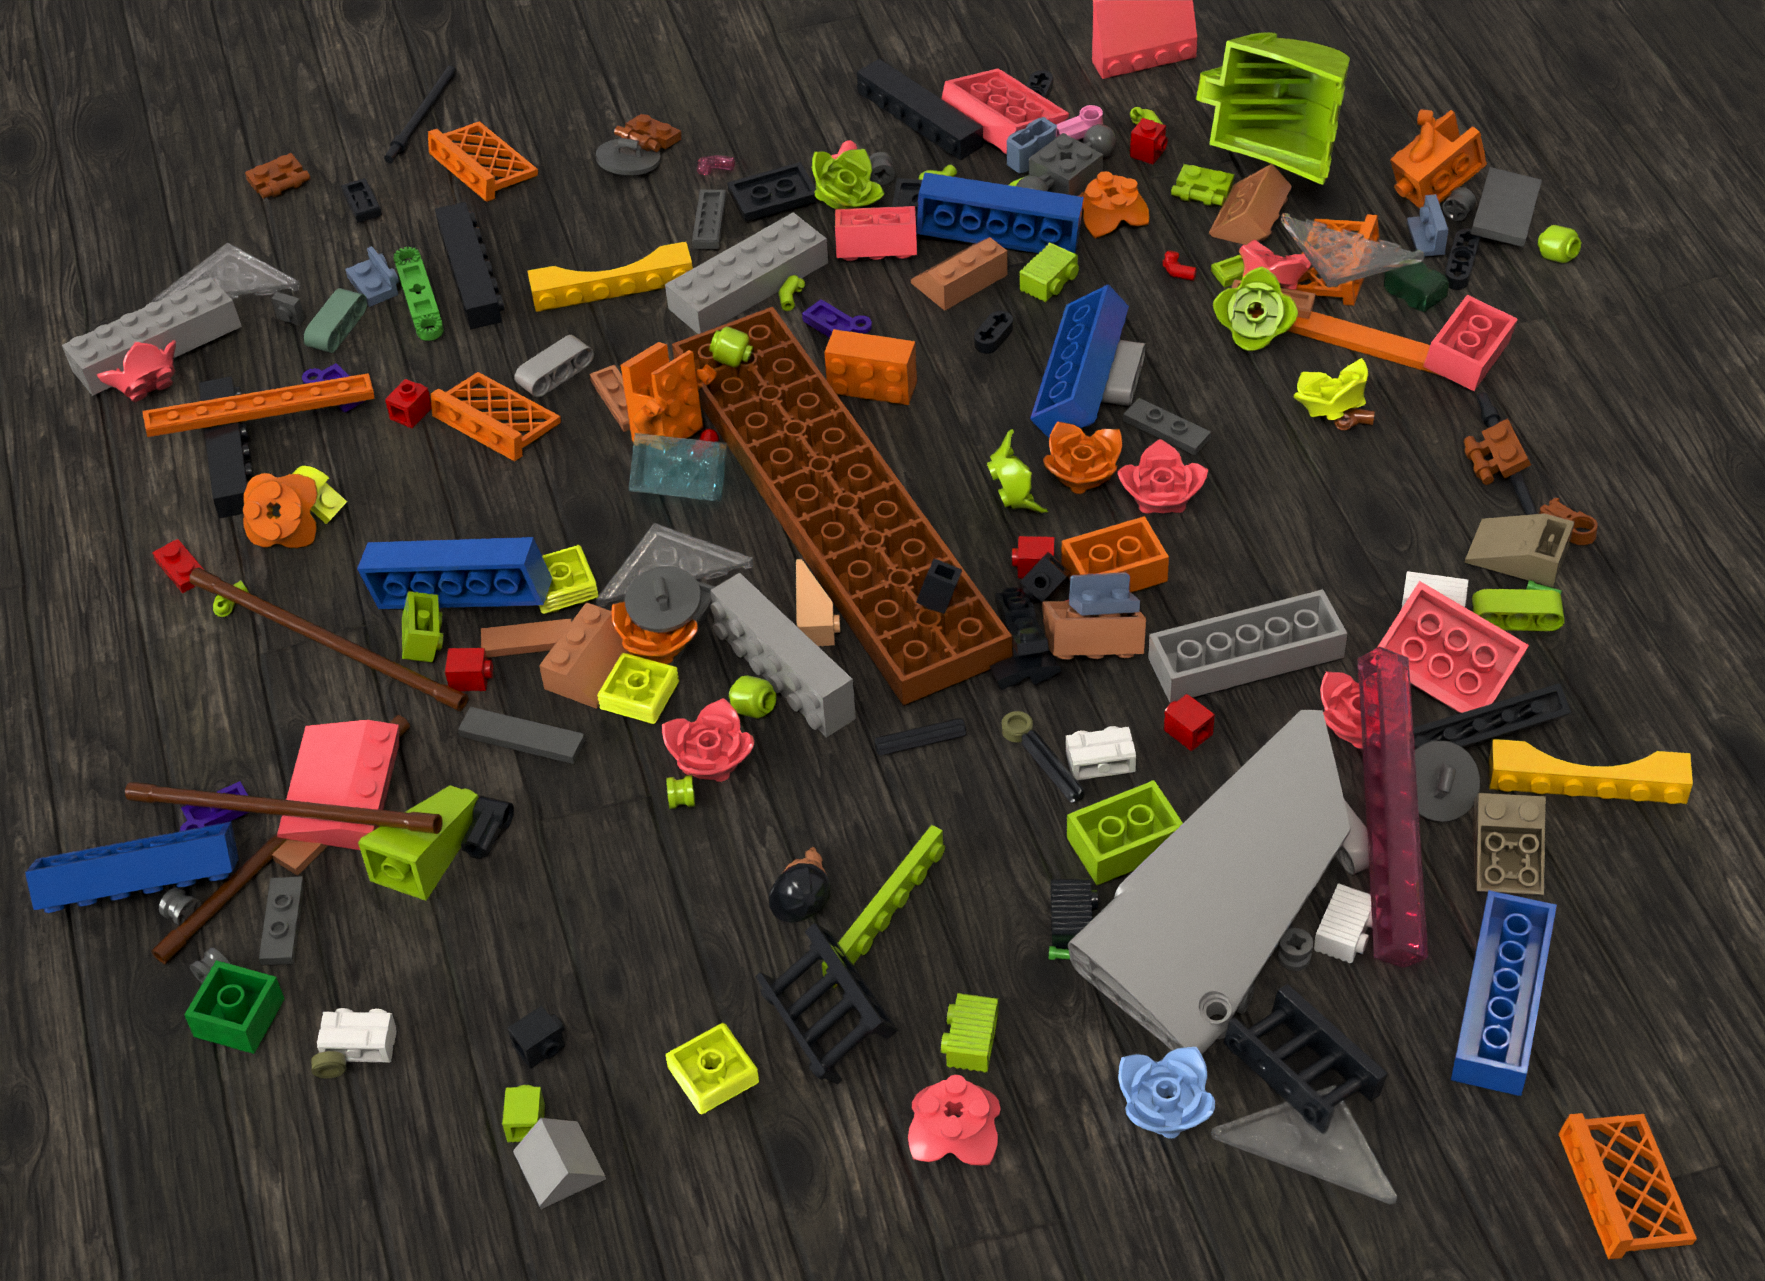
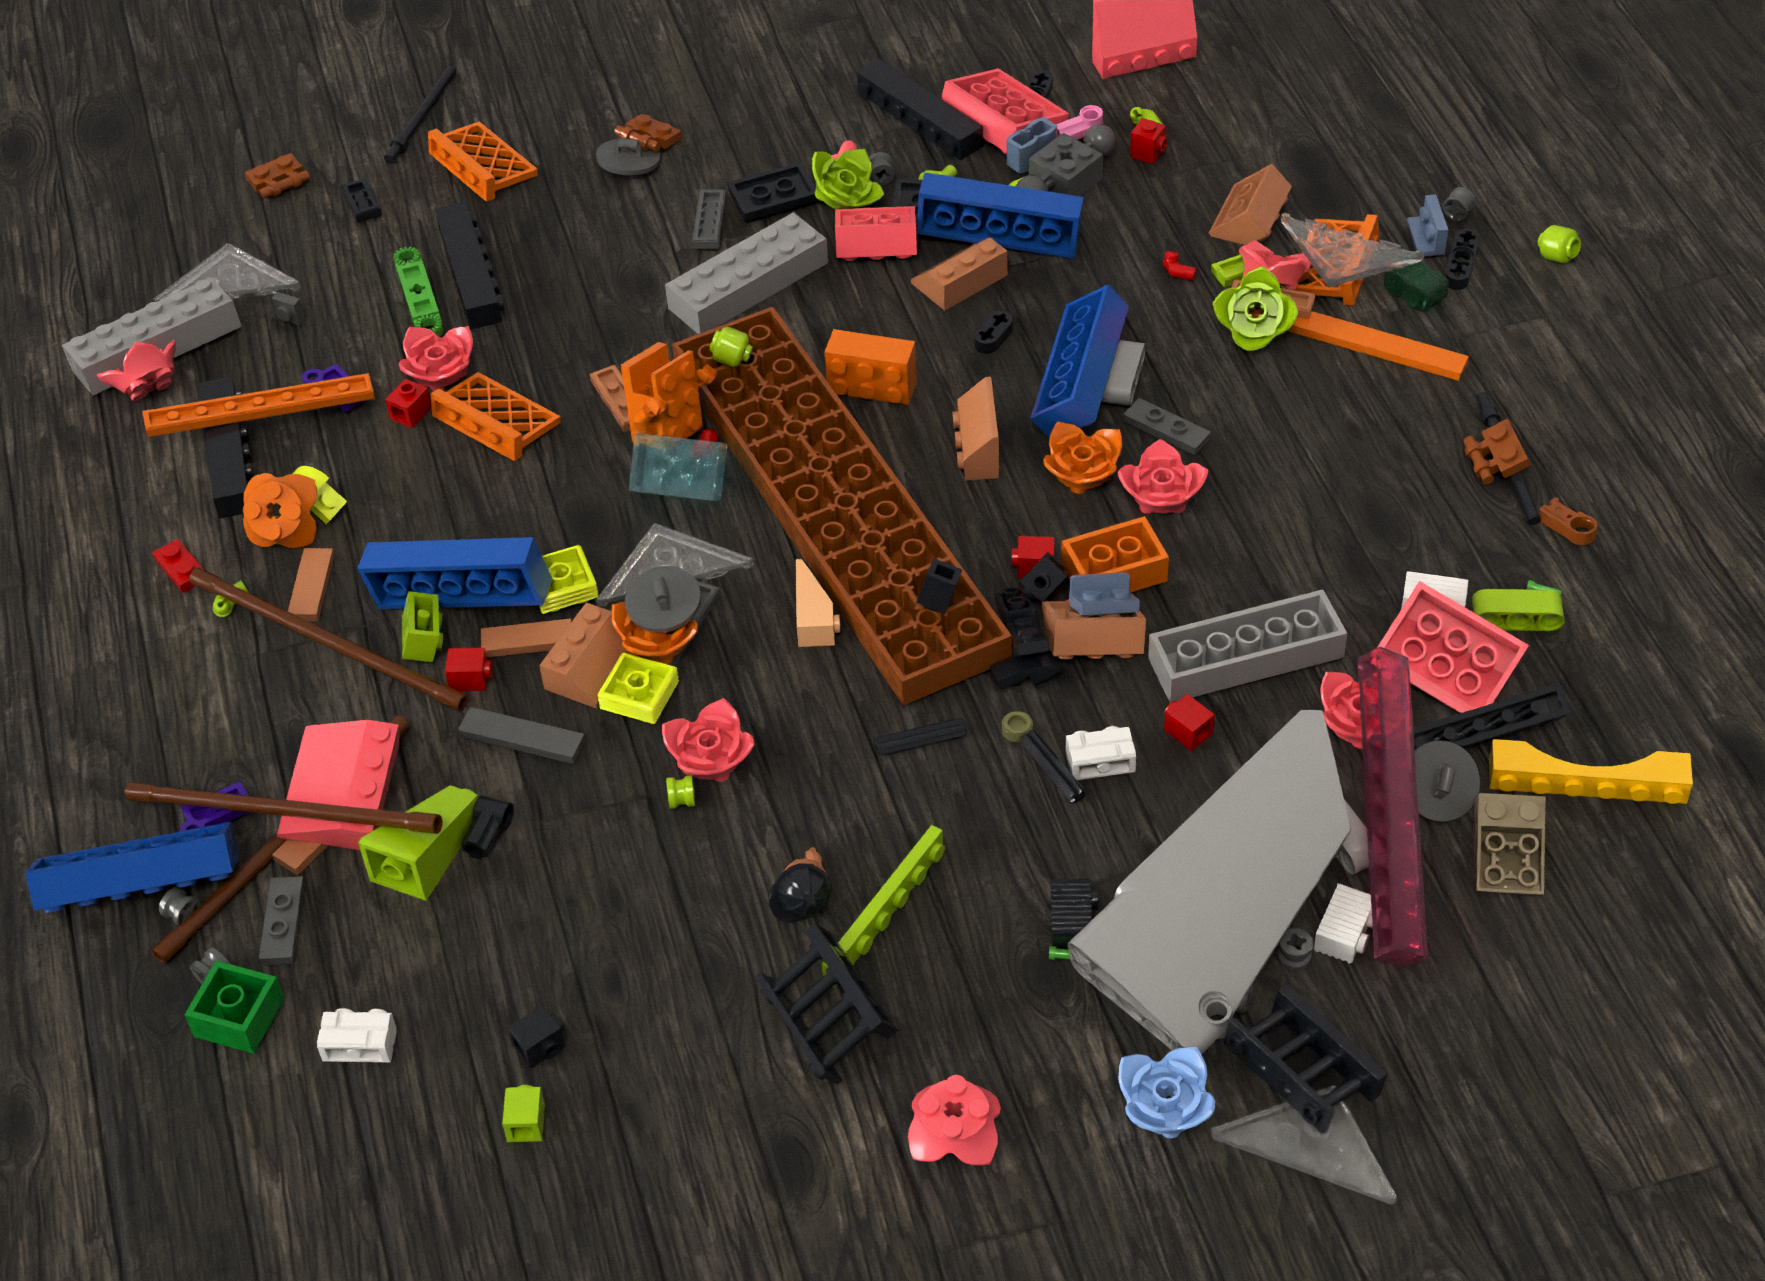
(311, 583): none -> nougat tile
(328, 1064): olive tile -> none
(335, 320): sand green beam -> none
(374, 278): sand blue bracket -> none
(435, 359): none -> coral brick
(554, 366): light grey beam -> none
(557, 1160): light grey slope -> none
(560, 287): yellow arch -> none
(715, 161): clear pink arm -> none
(731, 1067): neon yellow brick -> none
(752, 696): lime head -> none
(783, 655): light grey brick -> none
(786, 291): lime arm -> none
(826, 318): dark purple hinge -> none
(971, 1032): lime brick -> none
(977, 432): none -> nougat slope
(1013, 476): lime brick -> none
(1048, 272): lime brick -> none
(1111, 200): orange brick -> none
(1121, 831): lime brick -> none
(1203, 185): lime plate -> none
(1277, 101): lime piece -> none
(1333, 396): neon yellow brick -> none
(1353, 417): dark orange arm -> none
(1437, 159): orange torso -> none
(1470, 342): coral brick -> none
(1504, 993): blue brick -> none
(1506, 207): dark grey tile -> none
(1522, 546): dark tan slope -> none
(1600, 1195): orange fence -> none

